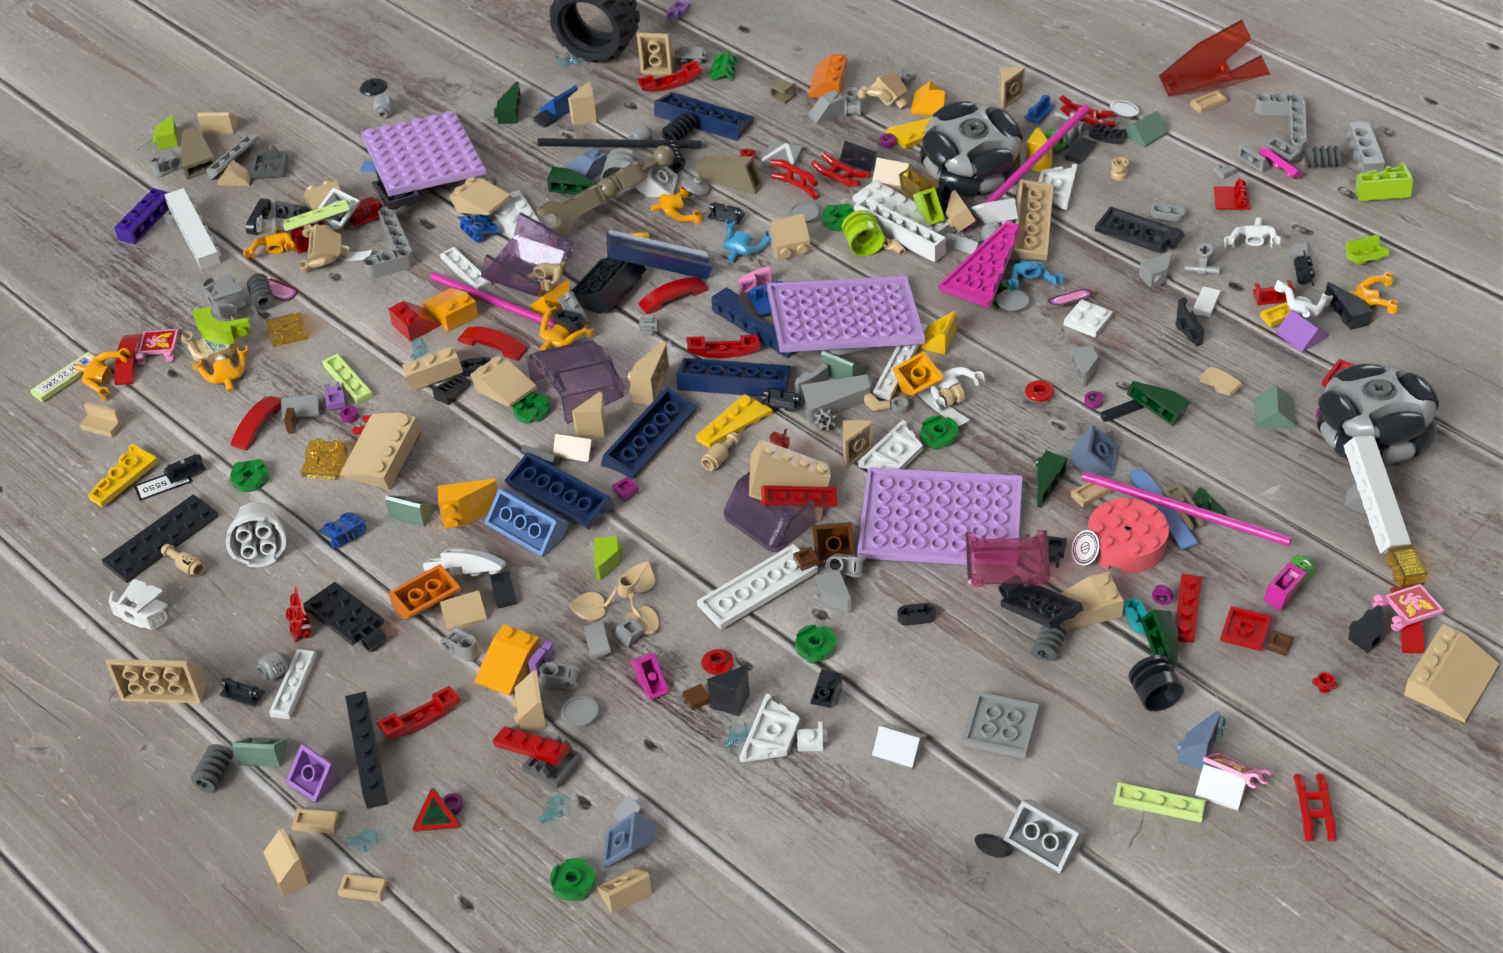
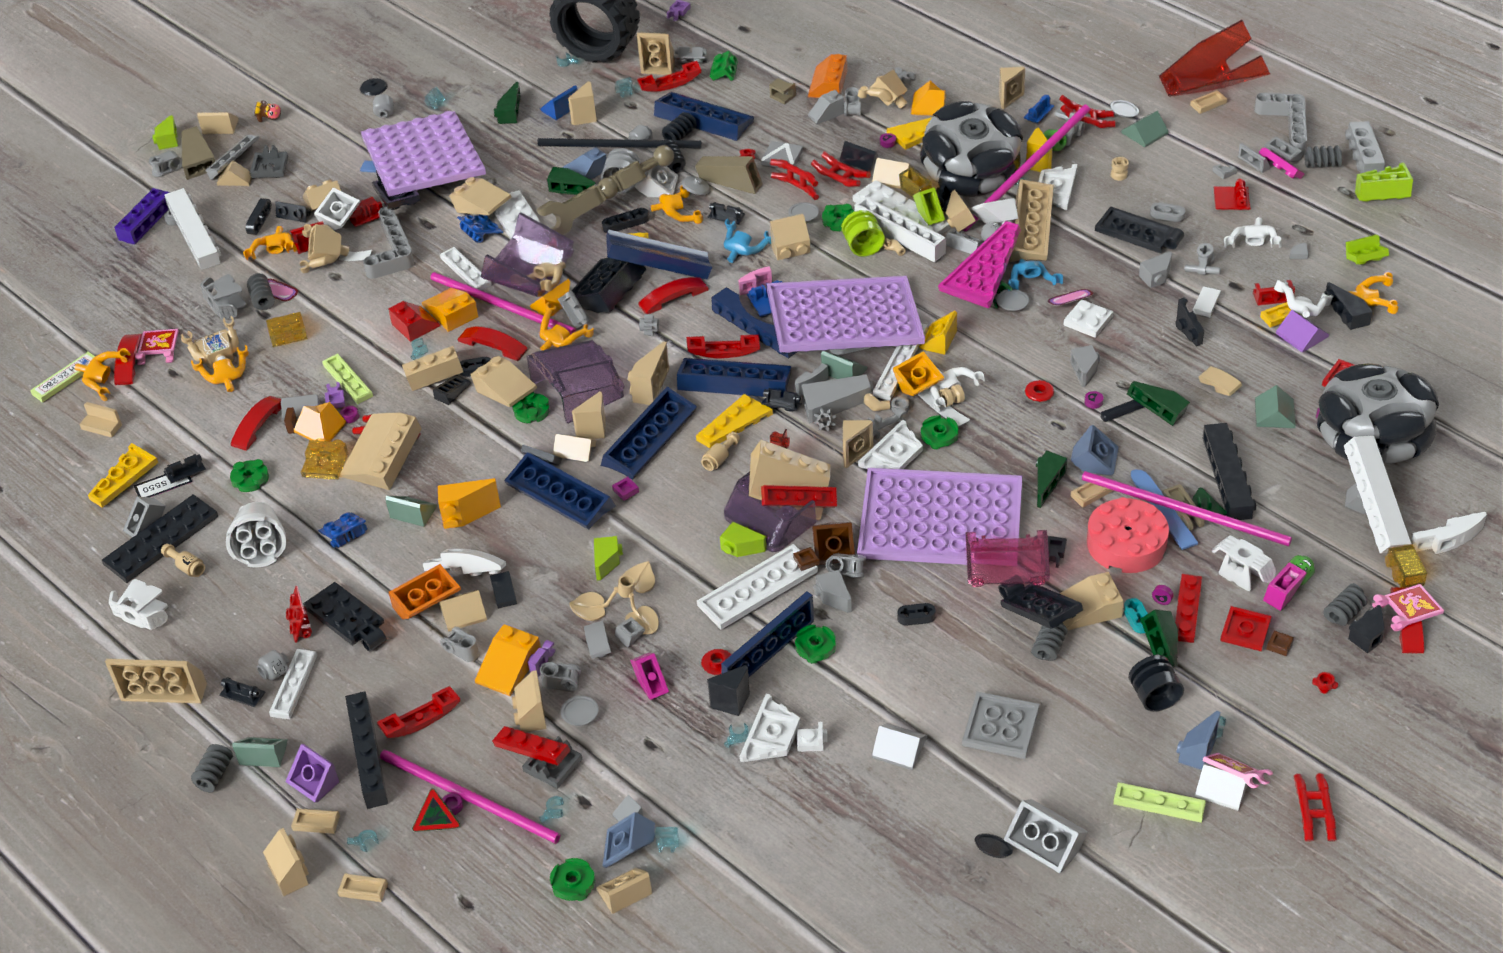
(143, 513): none -> light grey slope
(220, 331): lime arch -> none
(269, 111): none -> animal
(271, 225): light grey pin -> none
(316, 214): yellowish green tile -> none
(319, 422): none -> light orange slope
(434, 98): none -> clear light blue tile
(470, 796): none -> dark pink piece
(525, 522): medium blue slope -> none
(544, 118): black tile -> none
(569, 320): black beam -> none
(624, 85): none -> clear light blue tile
(635, 217): none -> black beam
(667, 838): none -> clear light blue tile
(696, 697): reddish brown tile -> none
(742, 541): none -> lime slope
(773, 636): none -> dark blue arch
(827, 689): black slope -> none
(878, 423): none -> light grey bar
(1080, 150): black tile -> none
(1085, 547): white sticker -> none
(1103, 133): black slope -> none
(1228, 471): none -> black brick
(1248, 558): none -> white piece
(1303, 268): black hinge -> none
(1346, 605): none -> dark grey piece
(1451, 674): tan slope -> none
(1454, 534): none -> white slope

